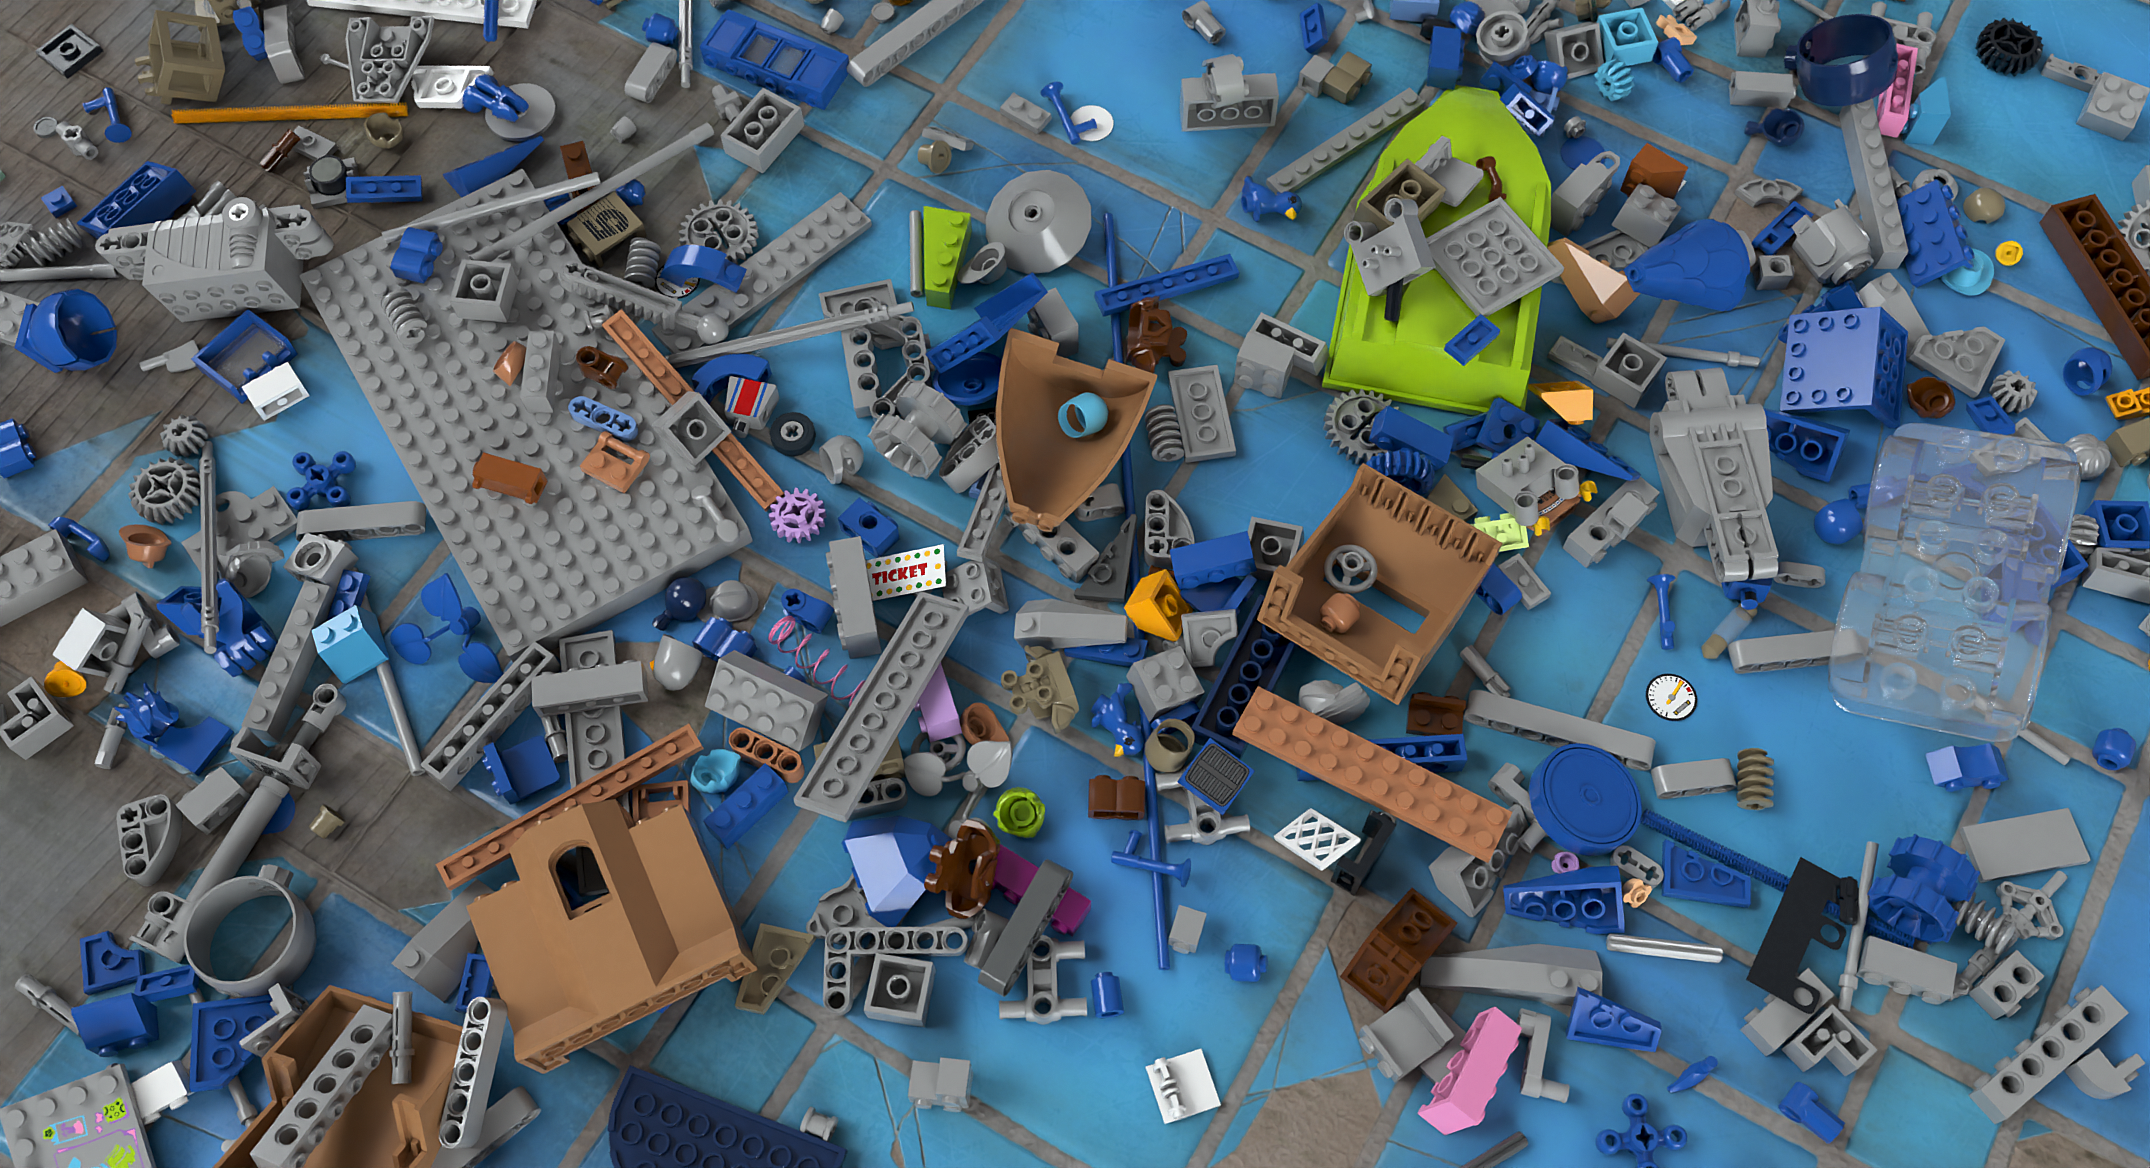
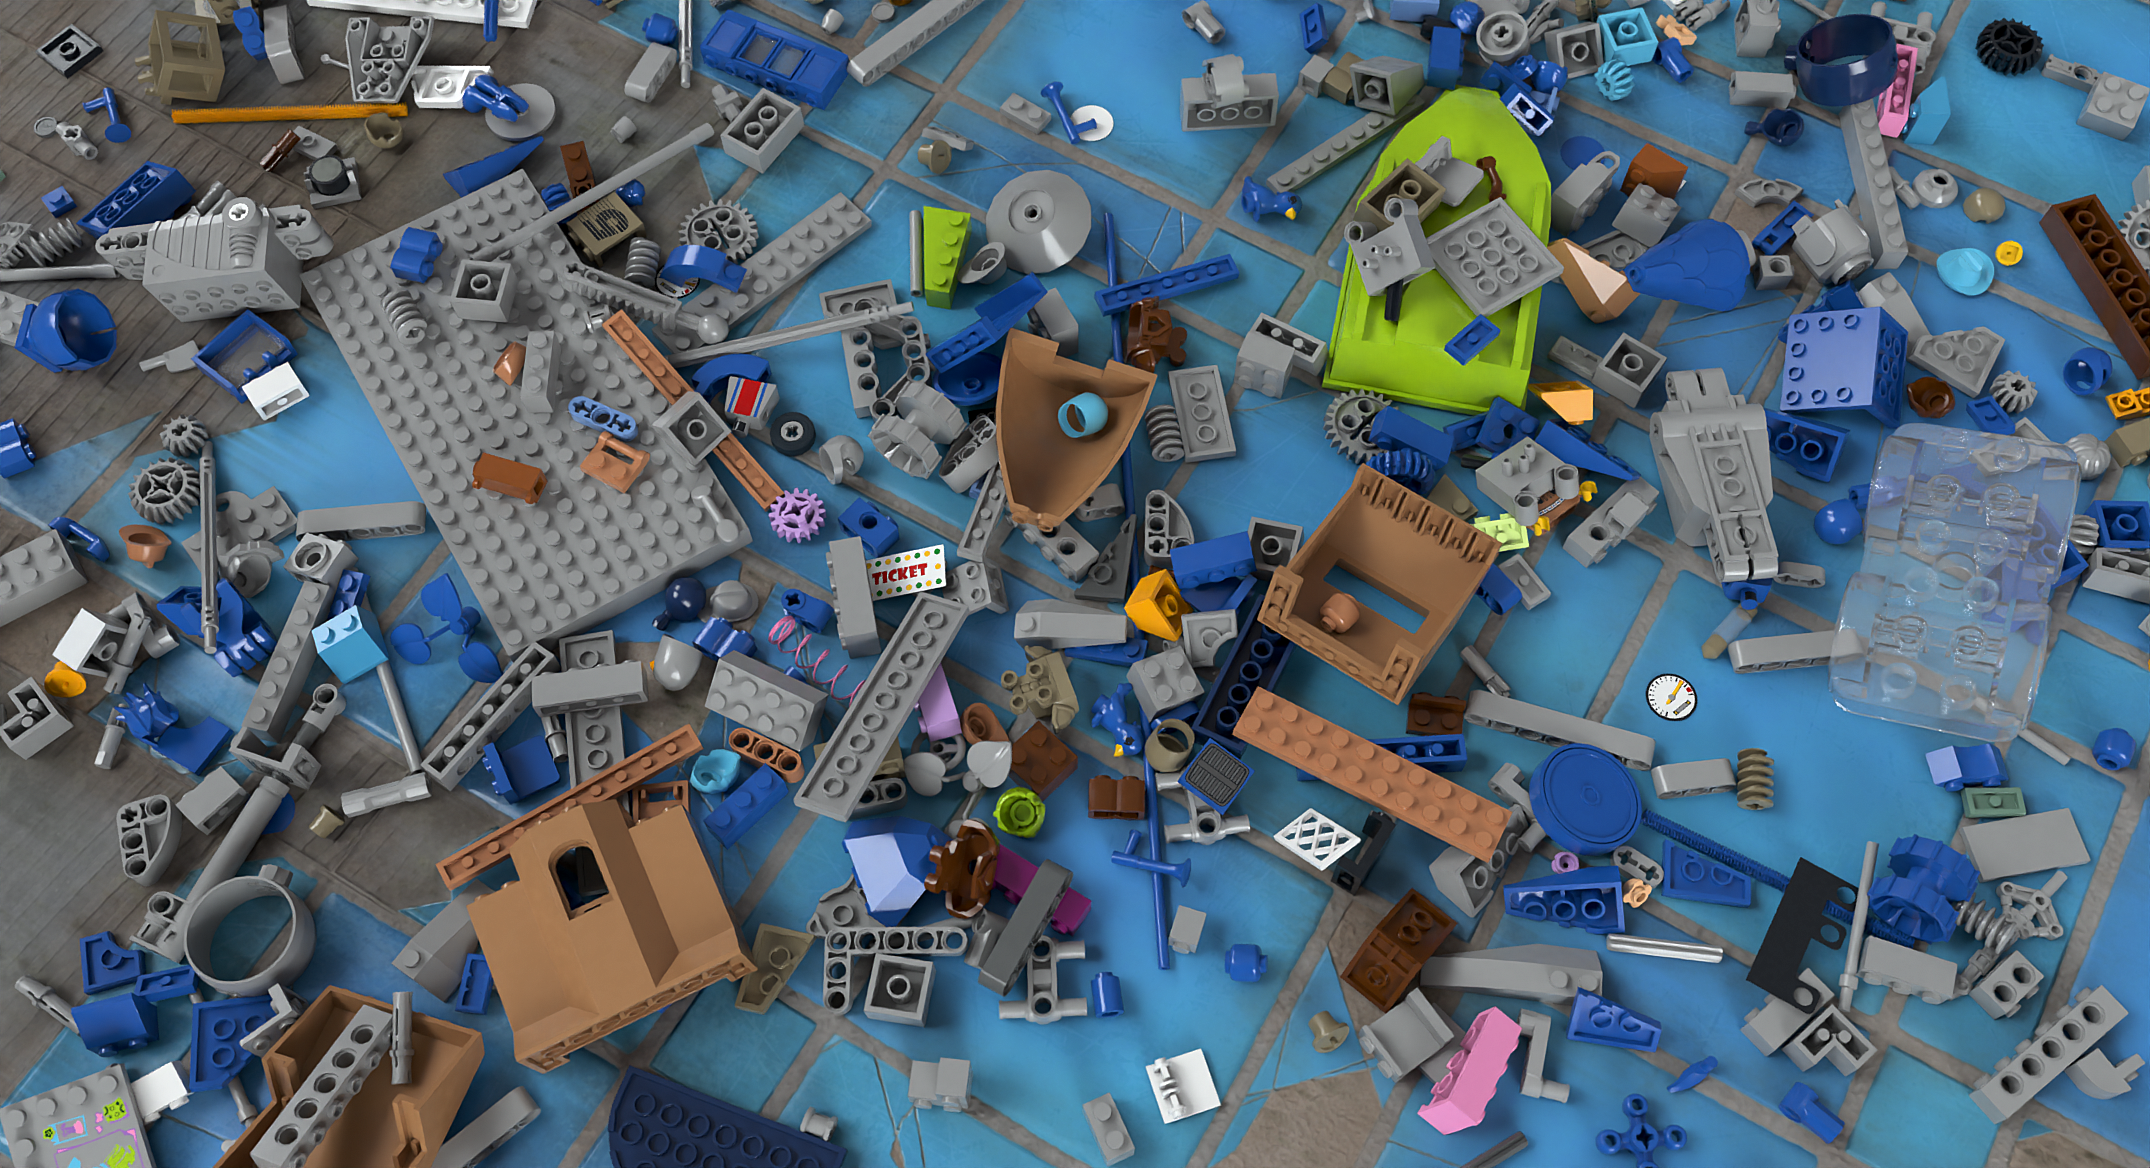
(321, 480): blue gear -> none
(365, 800): none -> light grey axle
(384, 189): blue plate -> none
(466, 1085): light grey beam -> none
(496, 206): light grey piece -> none
(604, 369): reddish brown piece -> none
(1041, 761): none -> reddish brown brick
(1108, 1129): none -> light grey brick
(1327, 1032): none -> dark tan piece
(1333, 701): light grey hair -> none
(1352, 557): light grey piece -> none
(1385, 83): none -> light grey slope
(1575, 127): light grey plate -> none
(1667, 627): blue piece -> none
(1731, 358): light grey bar -> none
(1848, 907): black piece -> none
(1933, 233): blue bracket -> none
(1993, 802): none -> sand green plate

